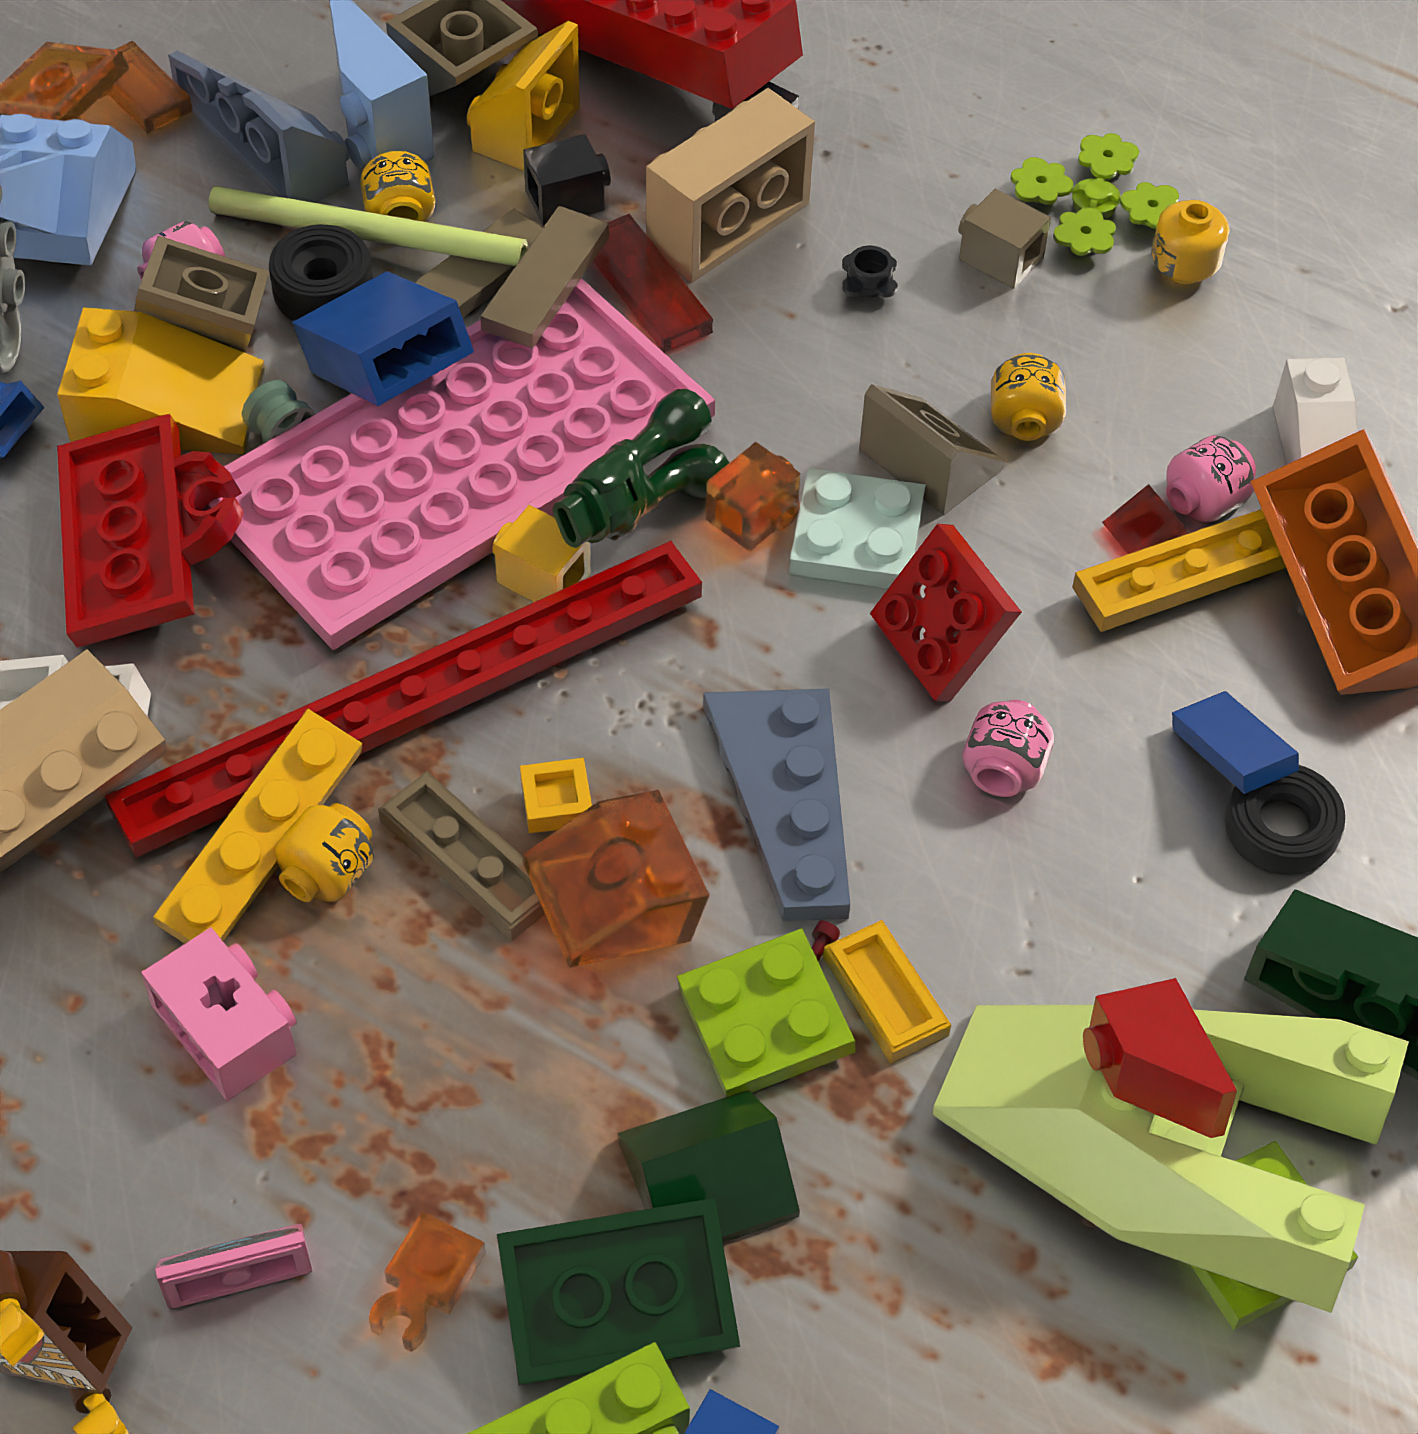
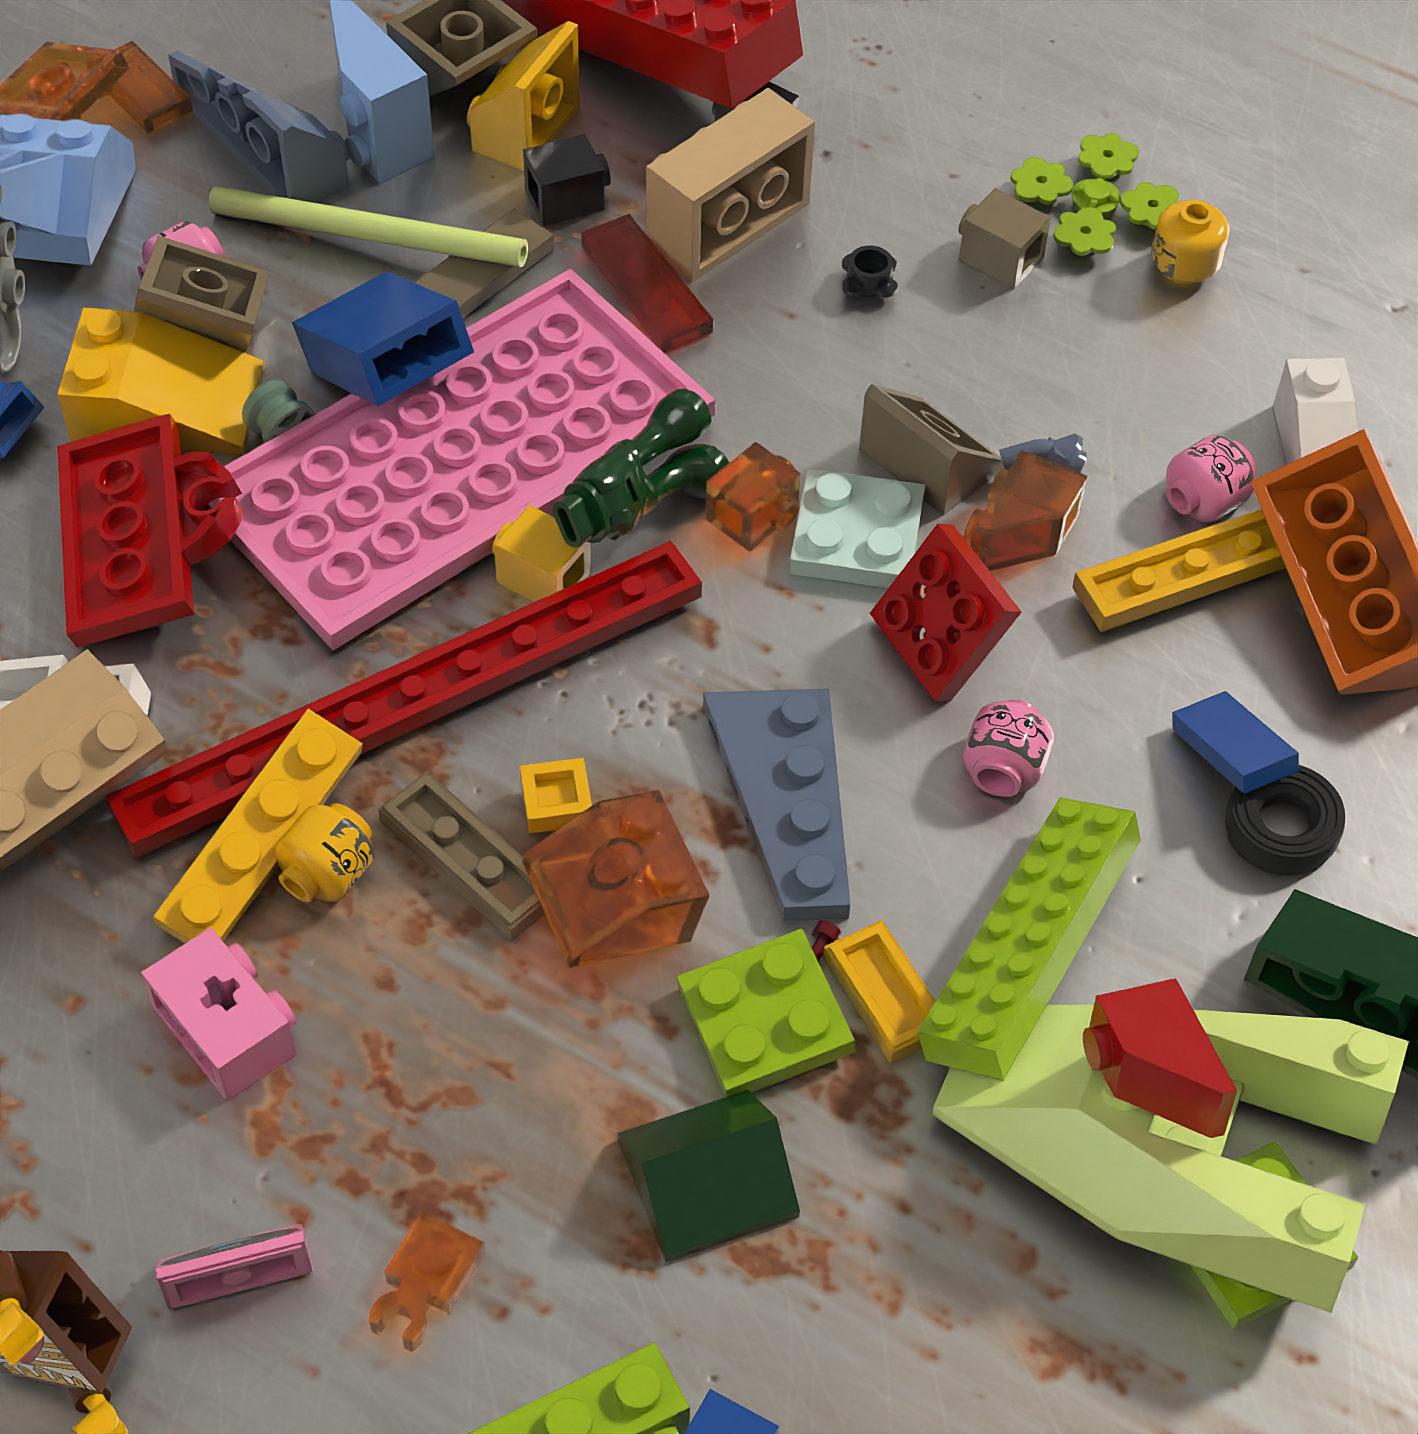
(313, 251): black tyre -> none
(398, 186): yellow head -> none
(545, 277): dark tan tile -> none
(614, 1285): dark green plate -> none
(1027, 512): none -> clear orange slope
(1028, 394): yellow head -> none
(1029, 938): none -> lime piece
(1062, 451): none -> sand blue plate
(1144, 522): clear red slope -> none

